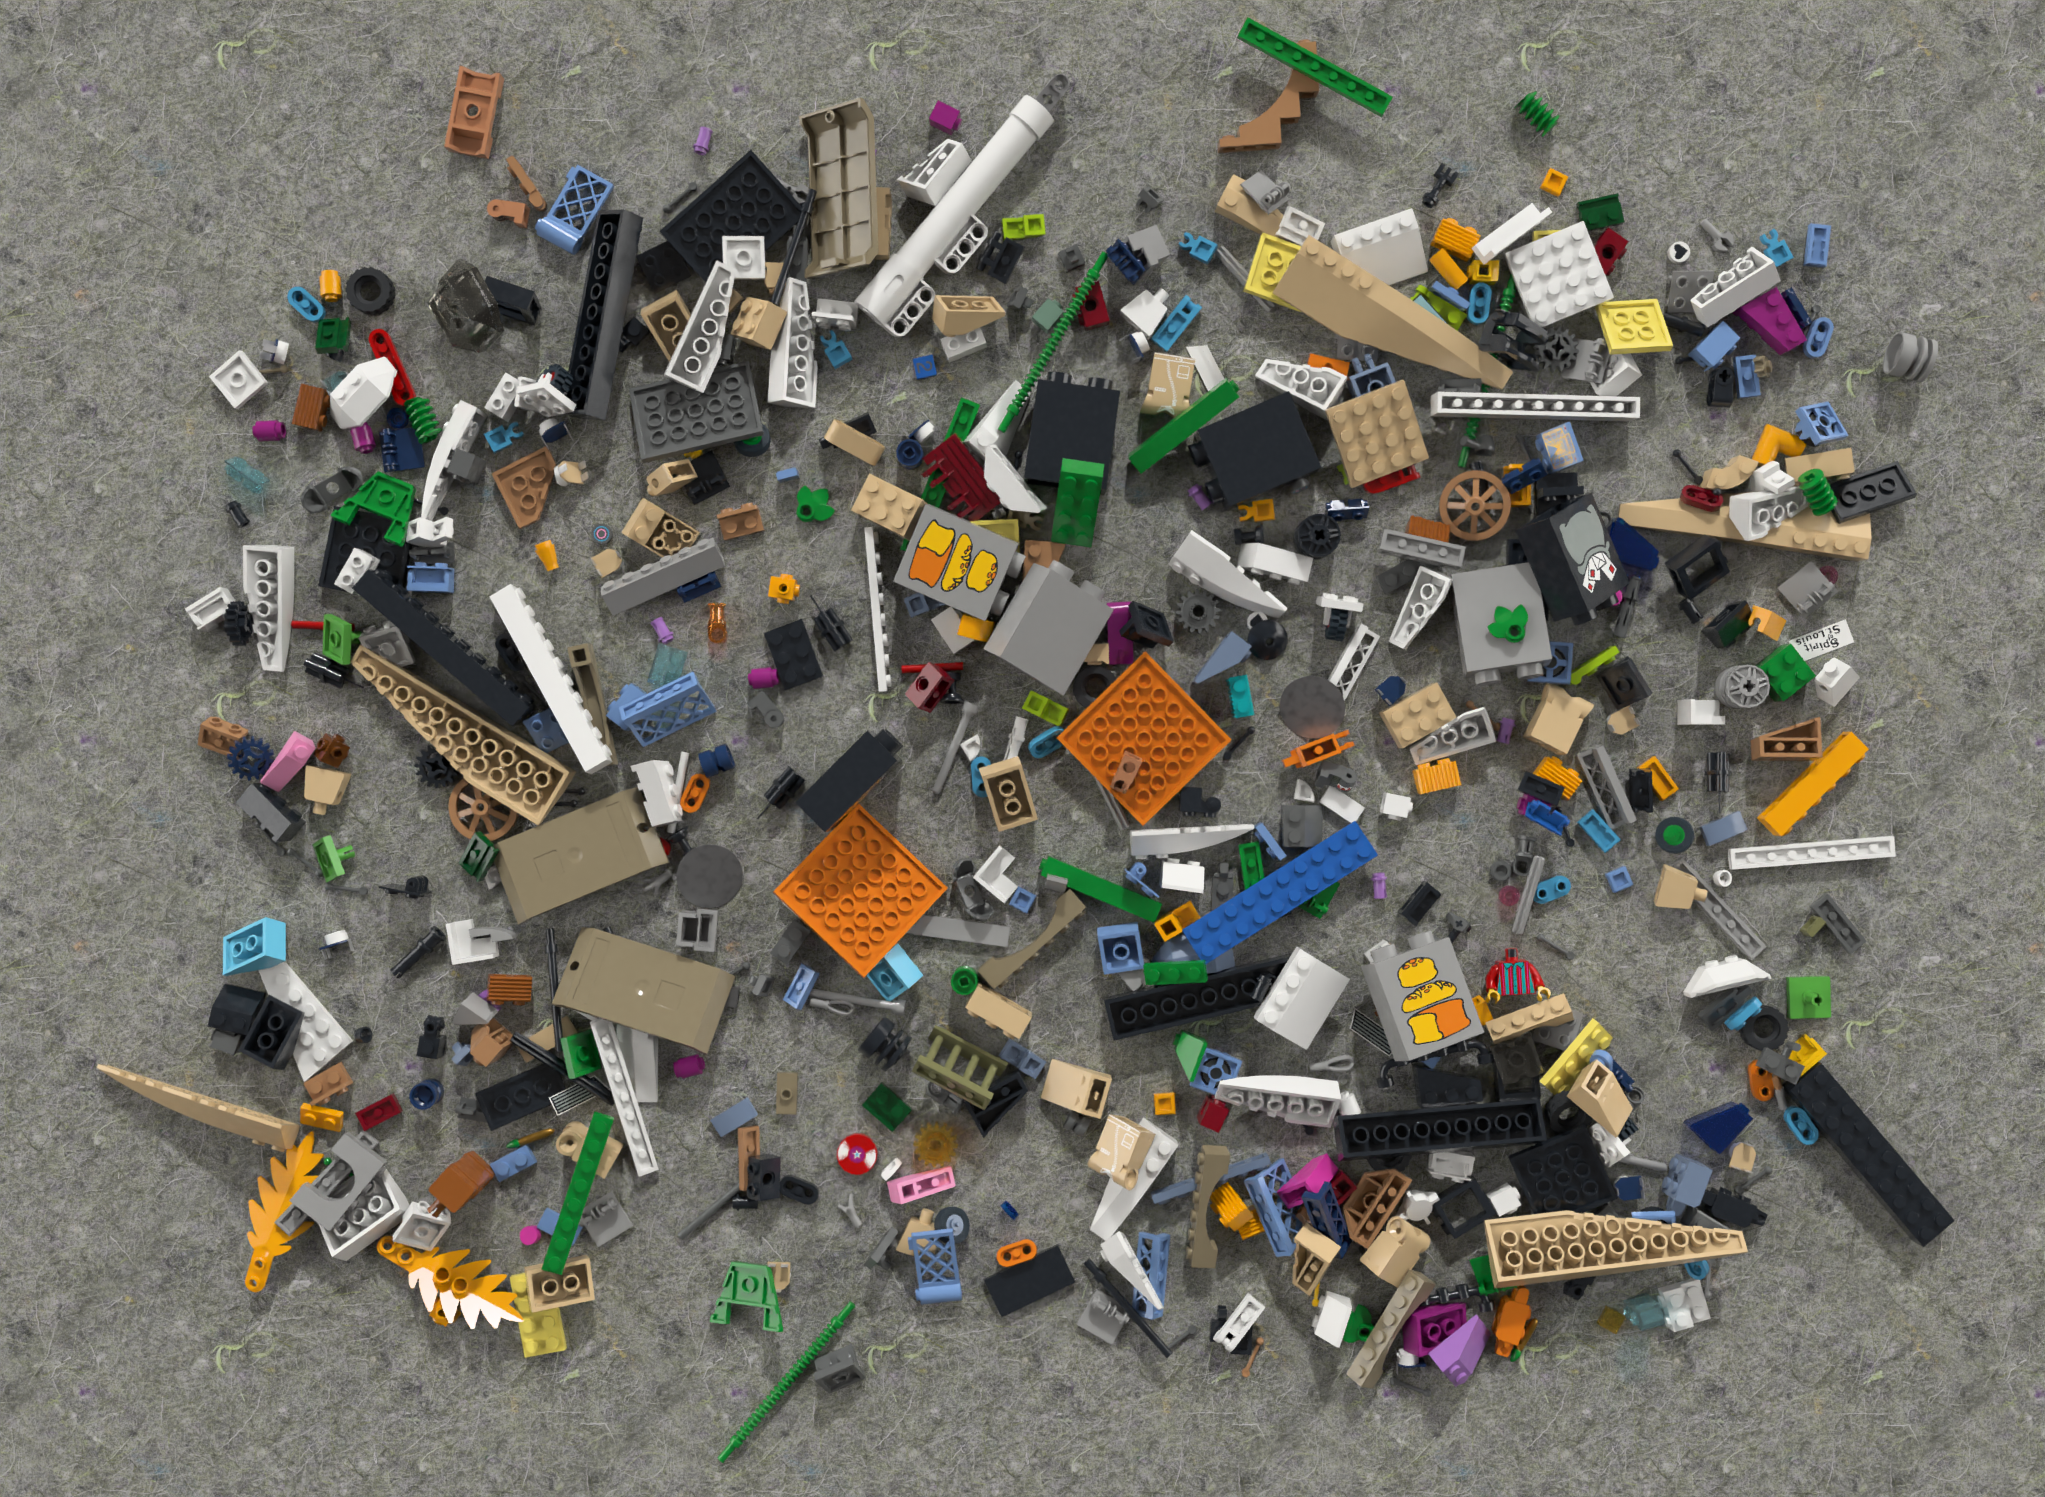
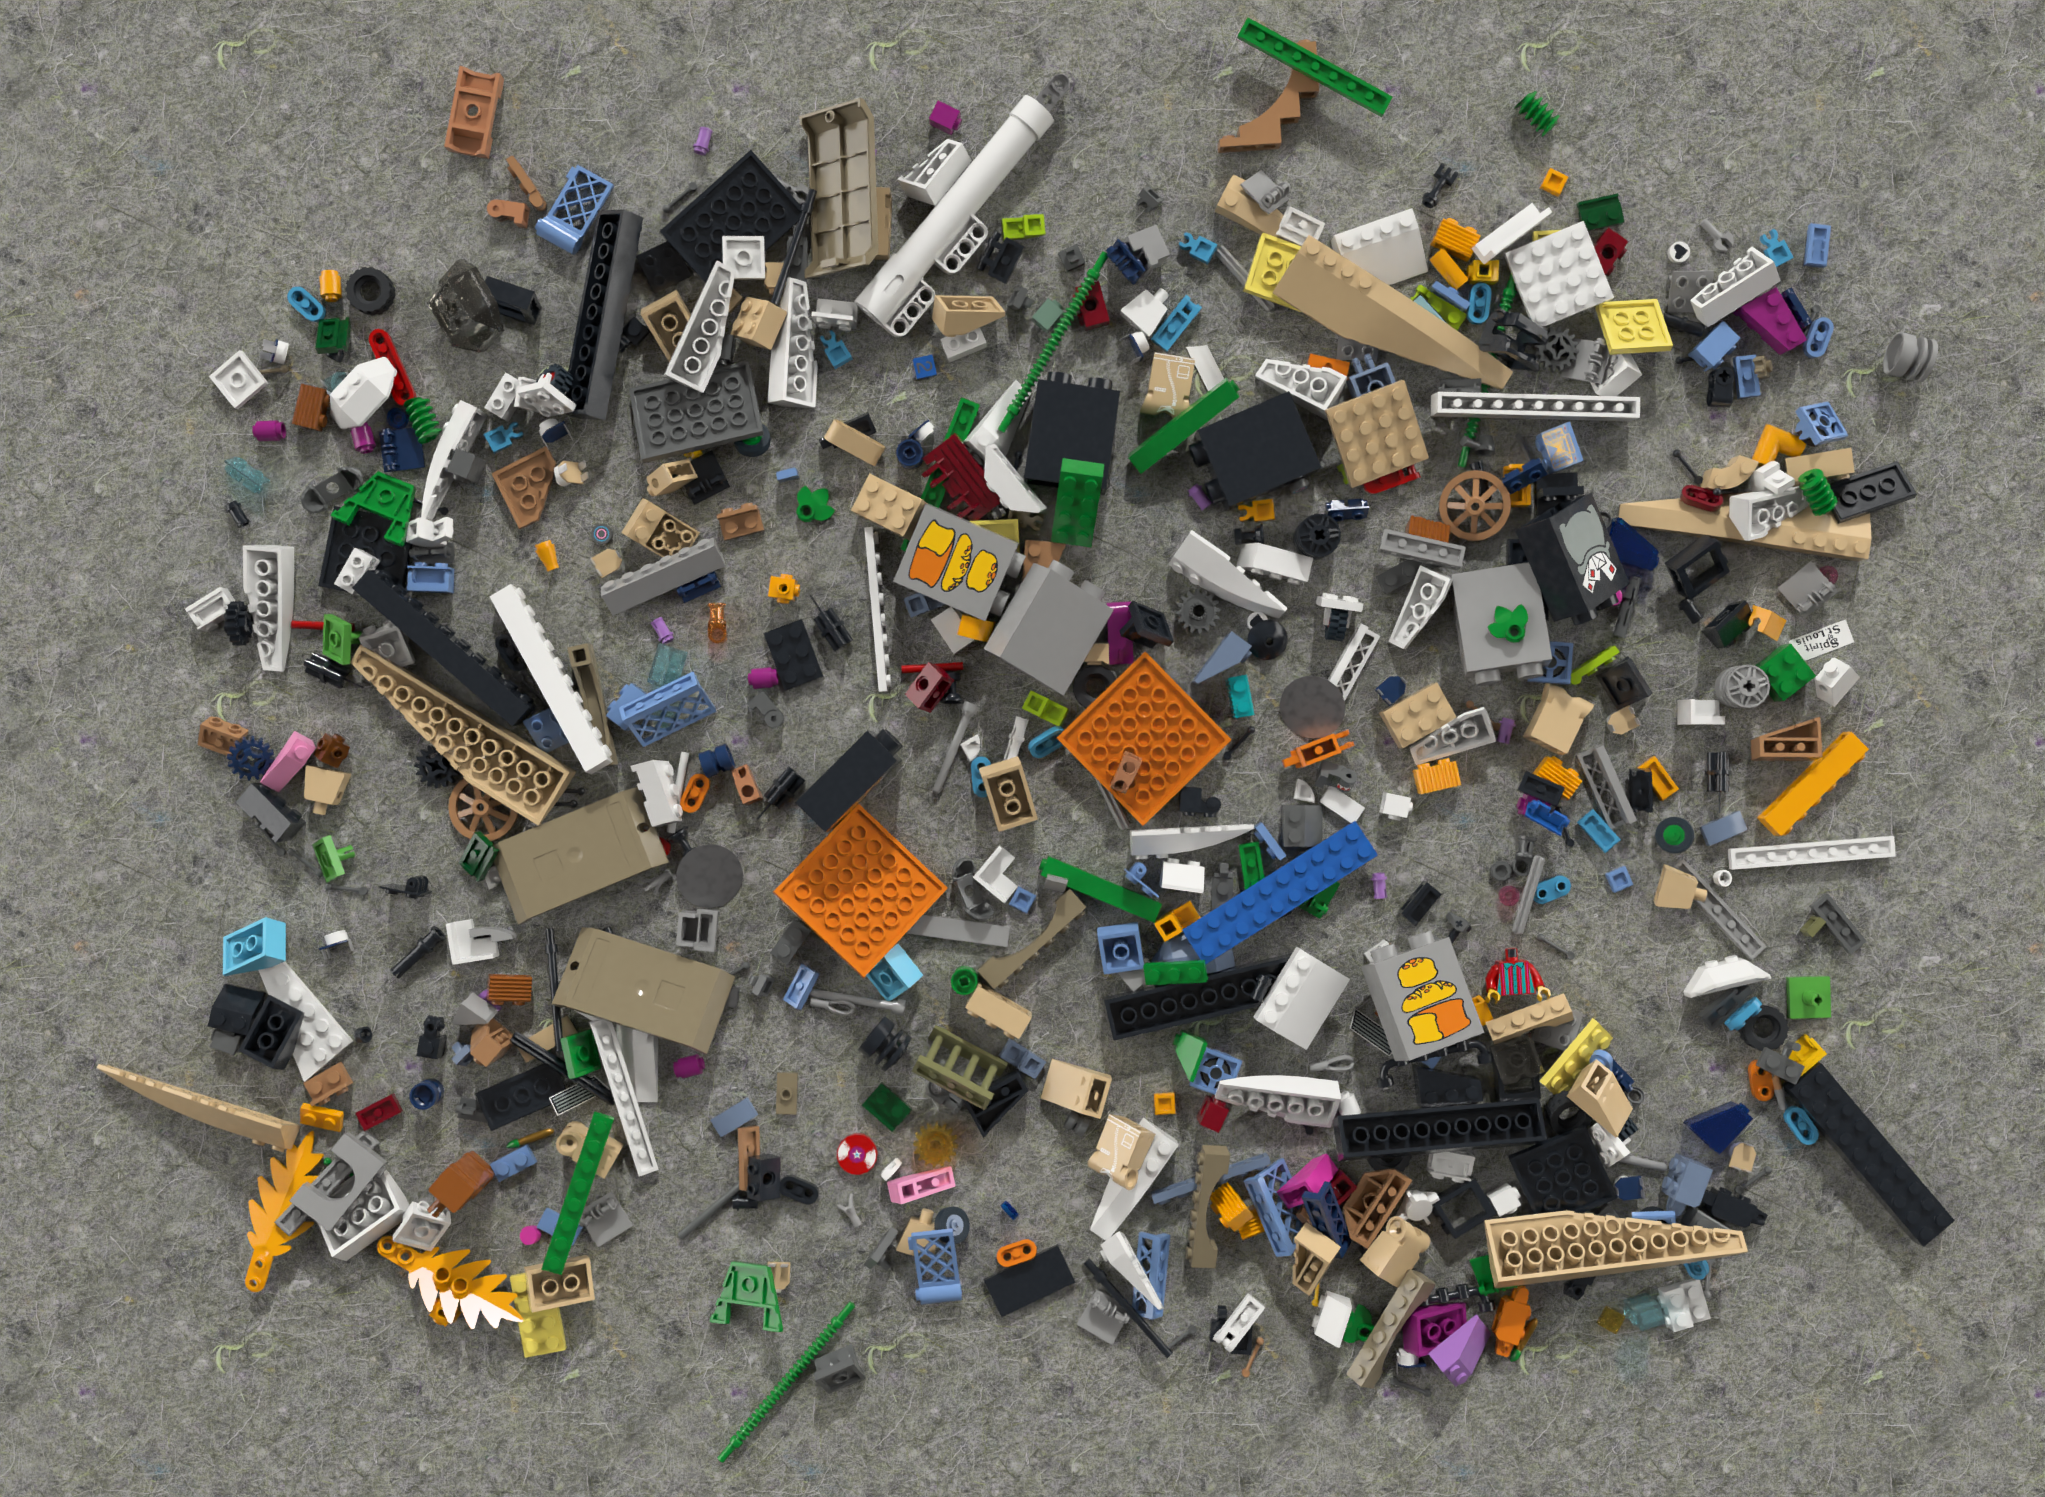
(746, 785): none -> nougat leg

